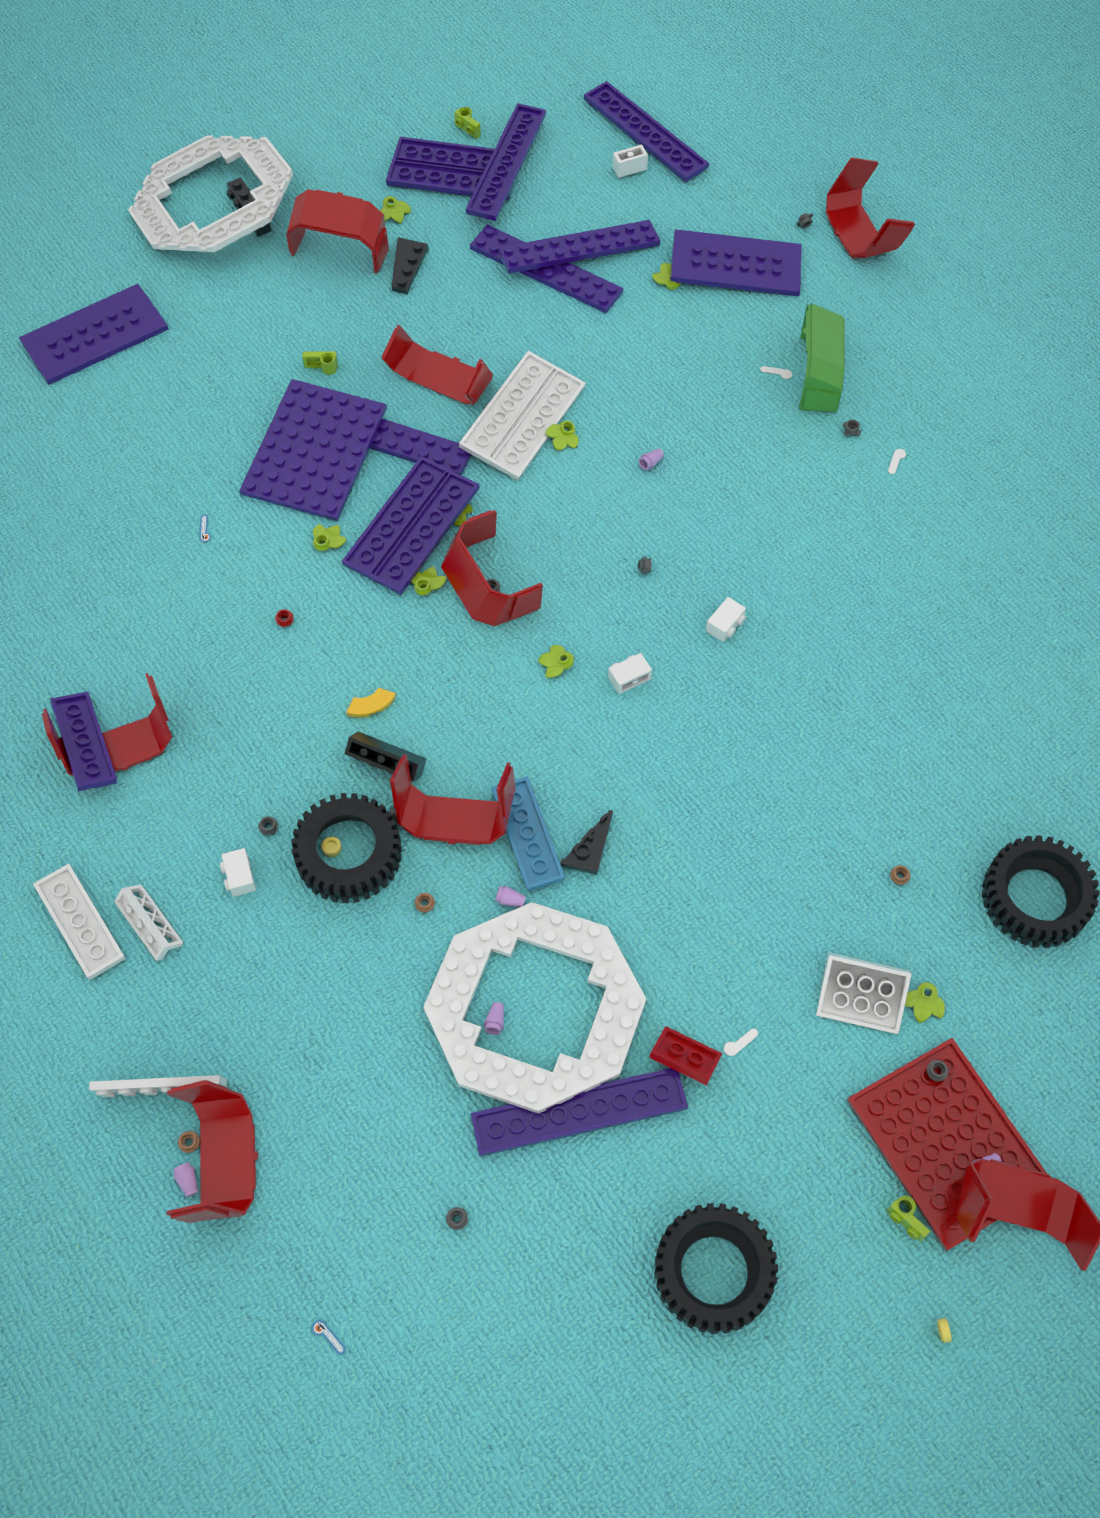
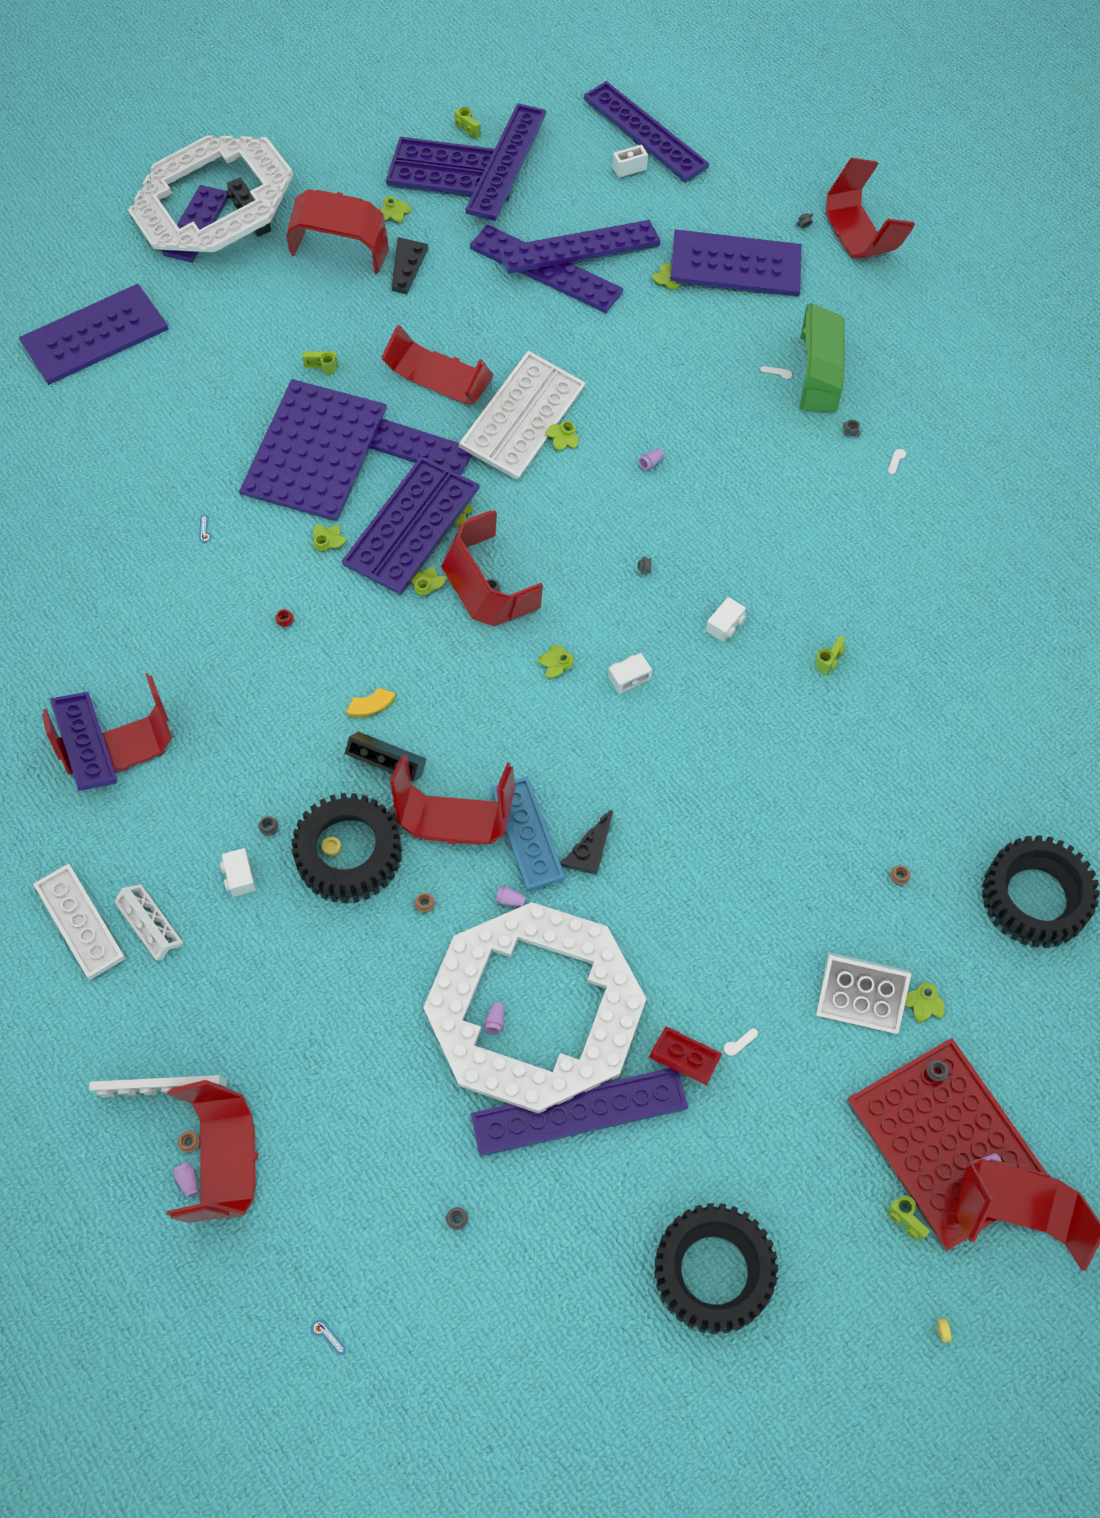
(203, 211): none -> dark purple plate
(830, 655): none -> lime plate

